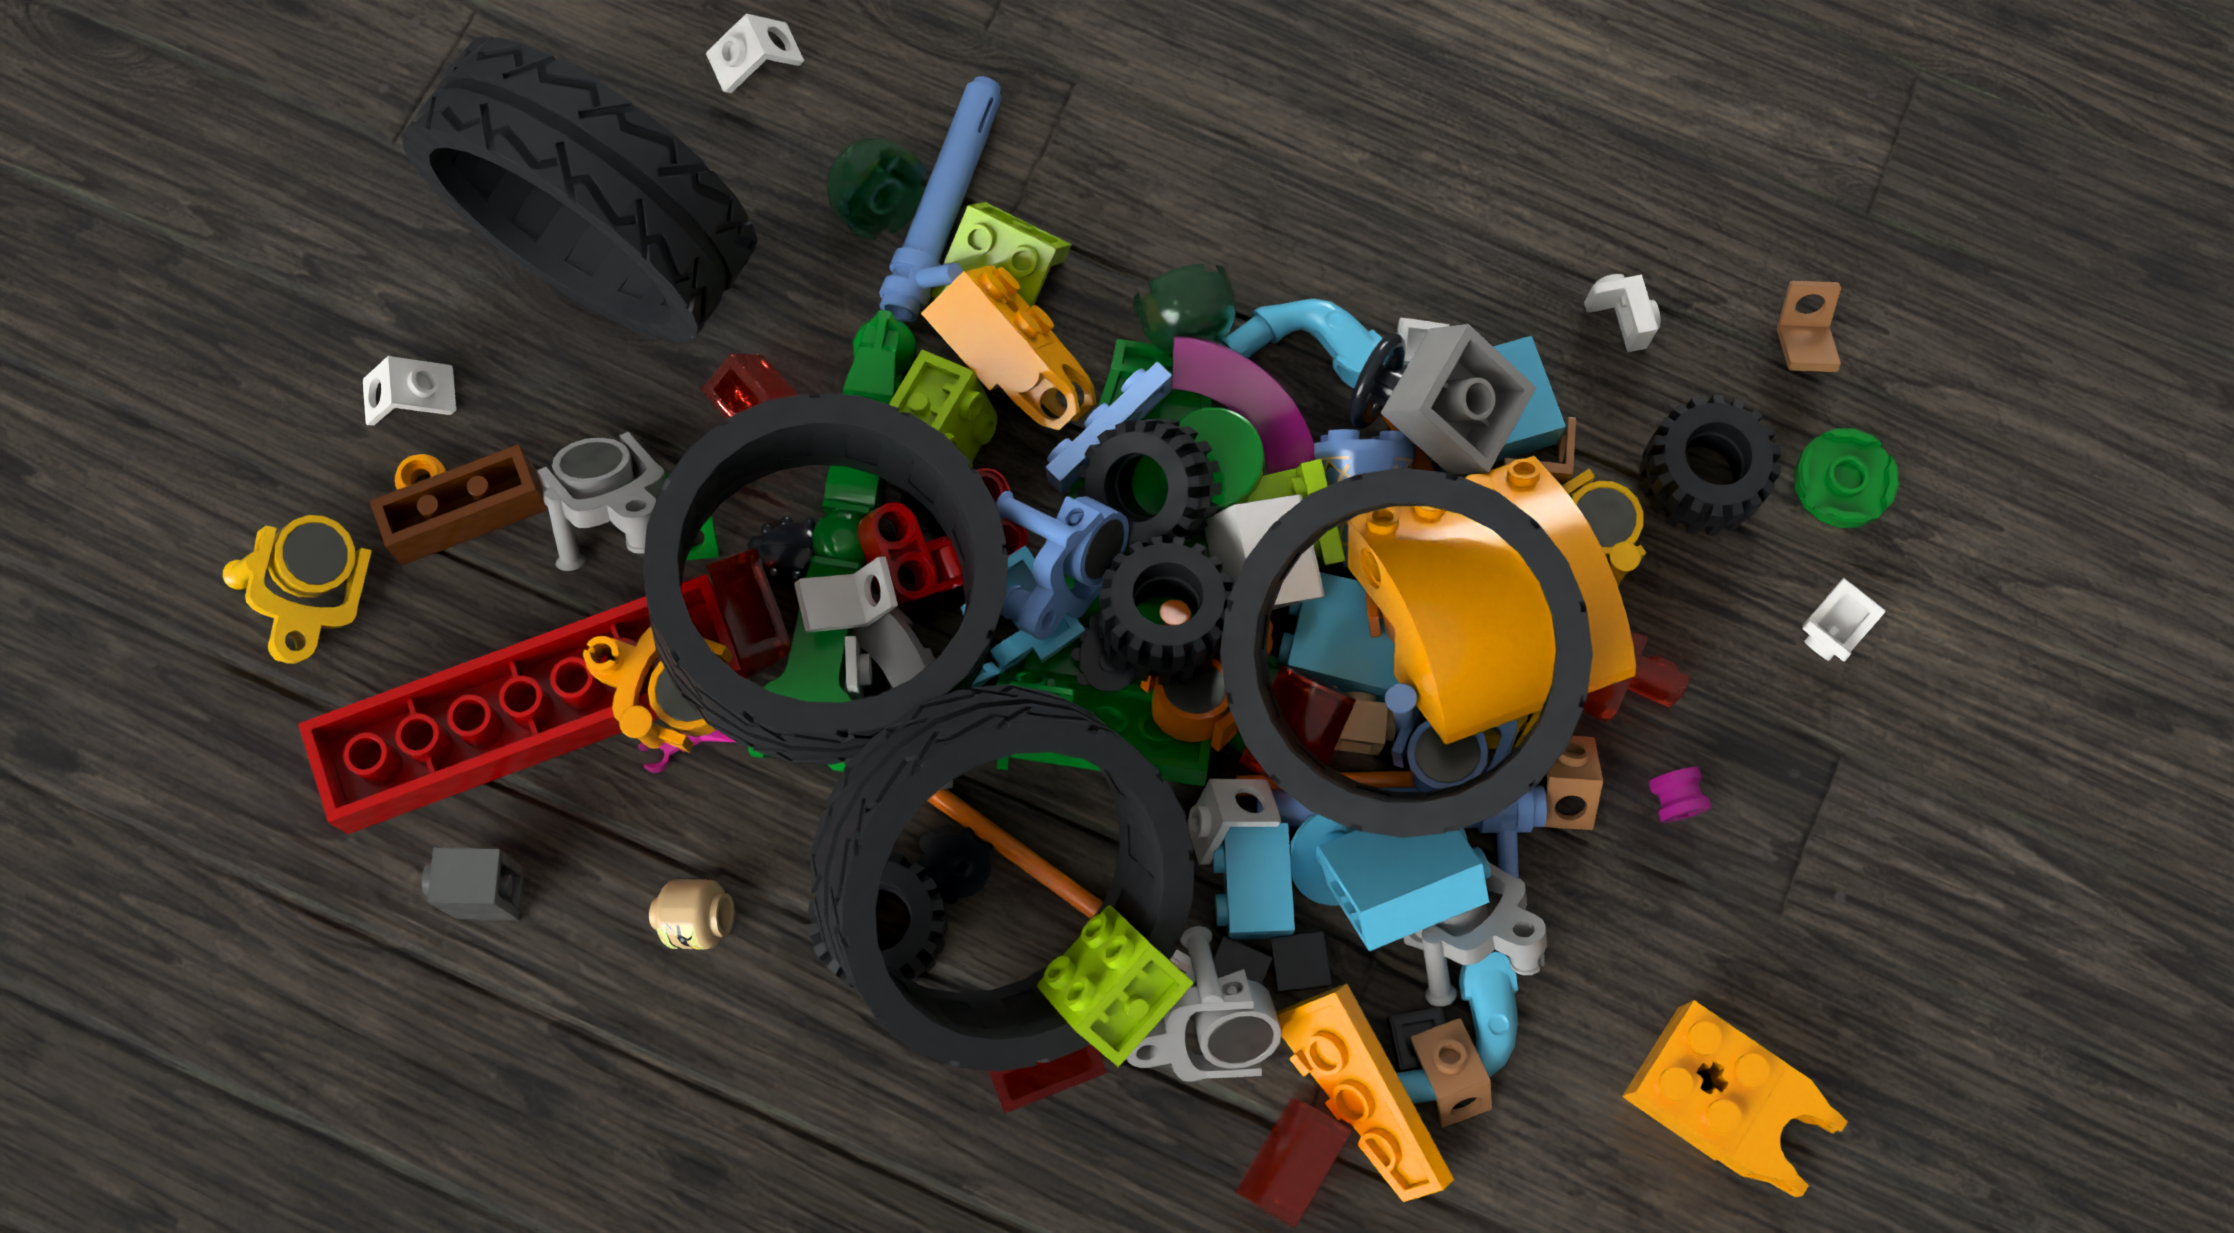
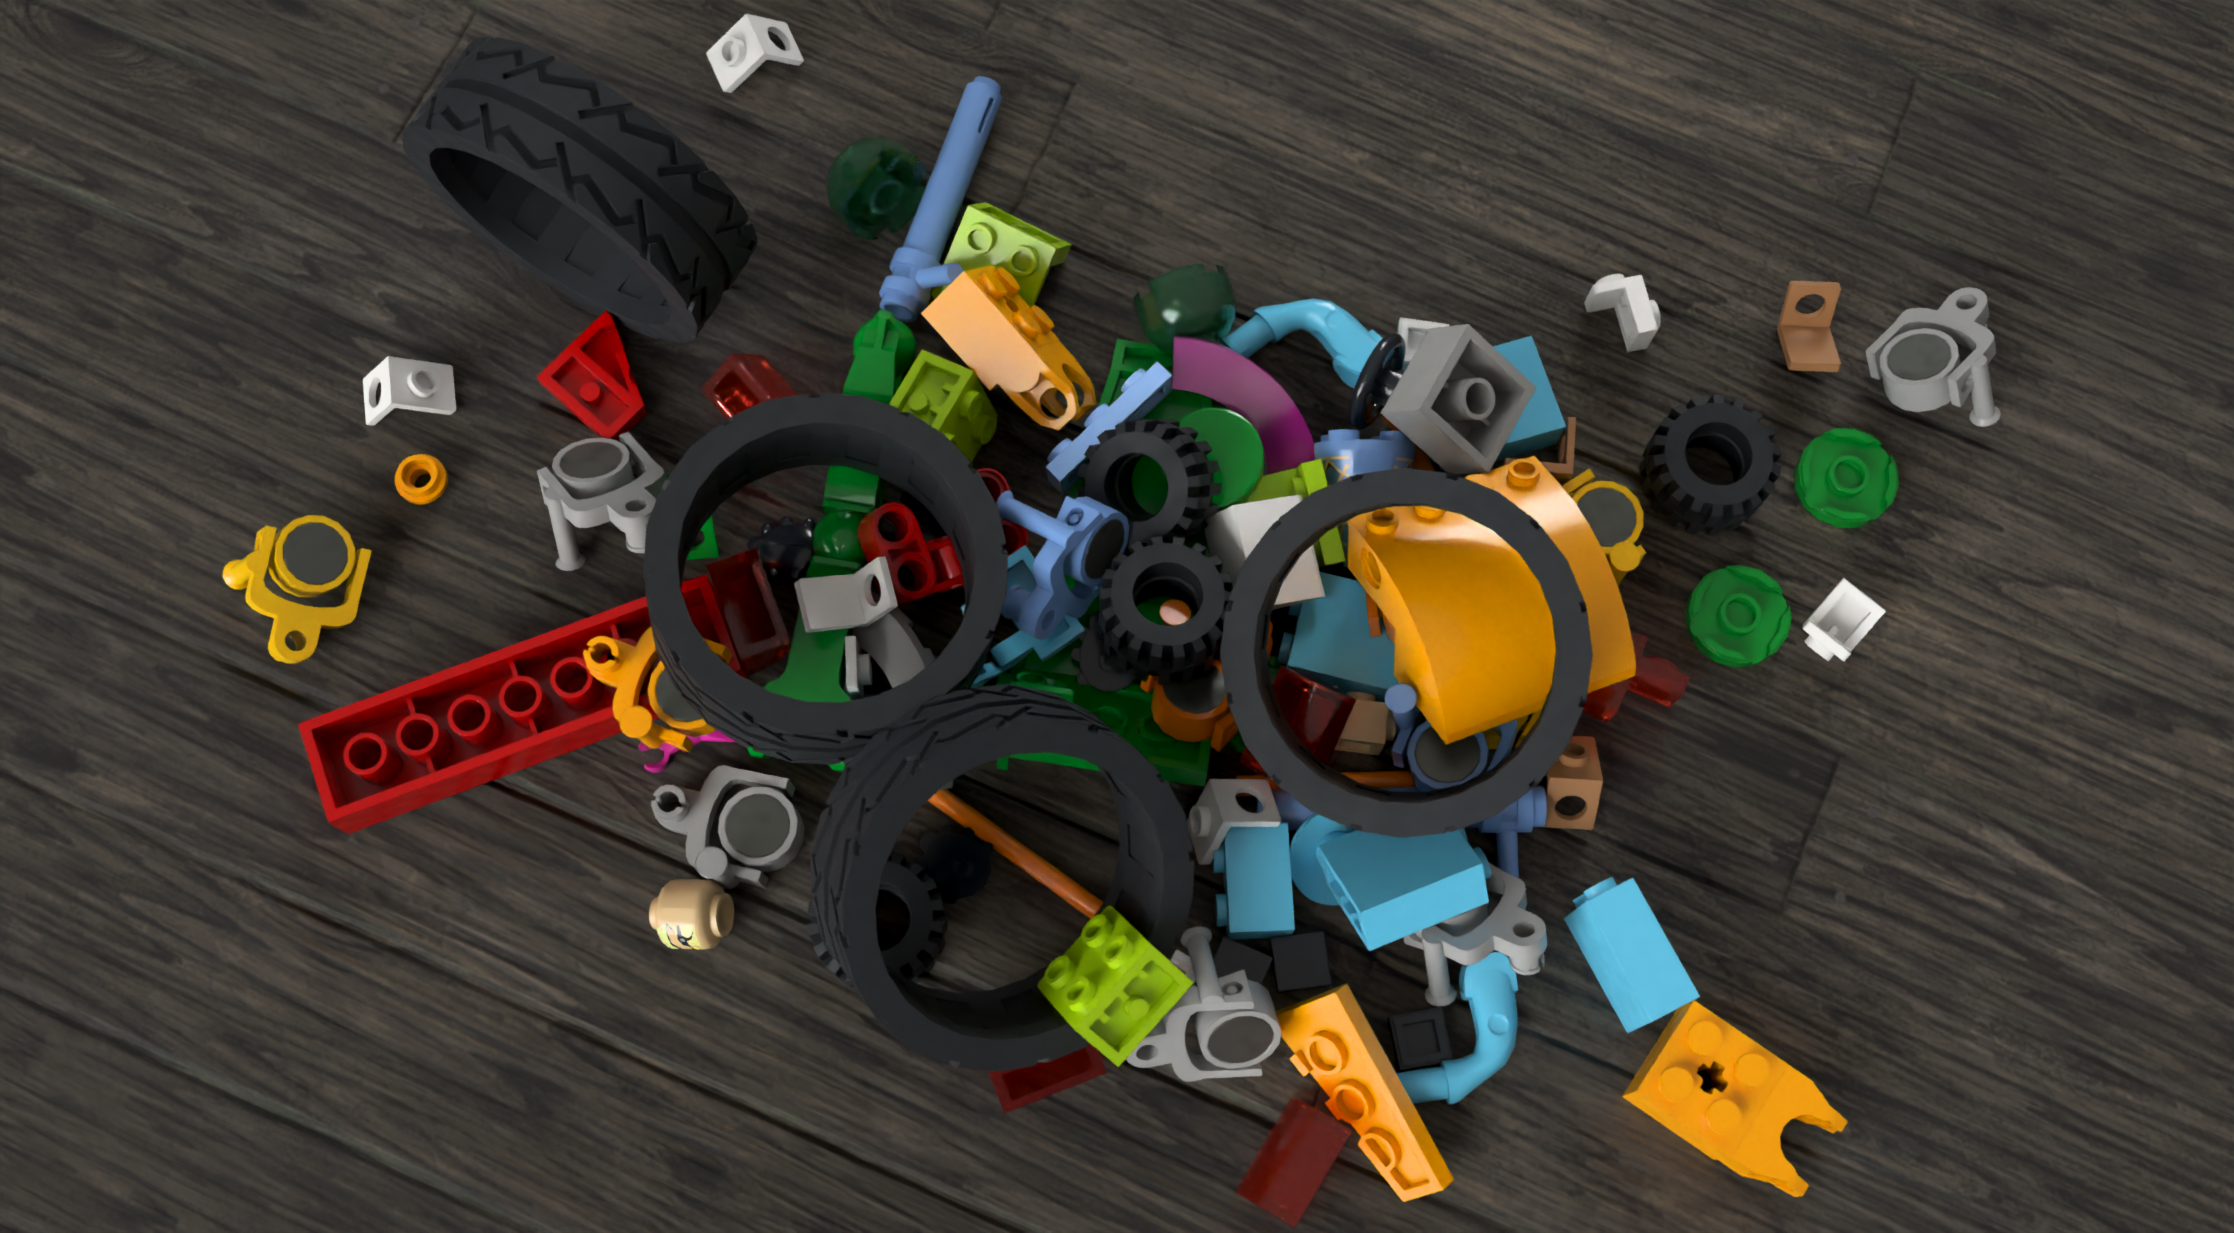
(458, 505): reddish brown brick -> none
(474, 883): dark grey brick -> none
(597, 381): none -> red wing
(754, 827): none -> light grey piece
(1453, 1071): medium nougat bracket -> none
(1629, 953): none -> medium azure brick
(1680, 794): magenta wheel -> none
(1737, 616): none -> green tile
(1923, 361): none -> light grey piece

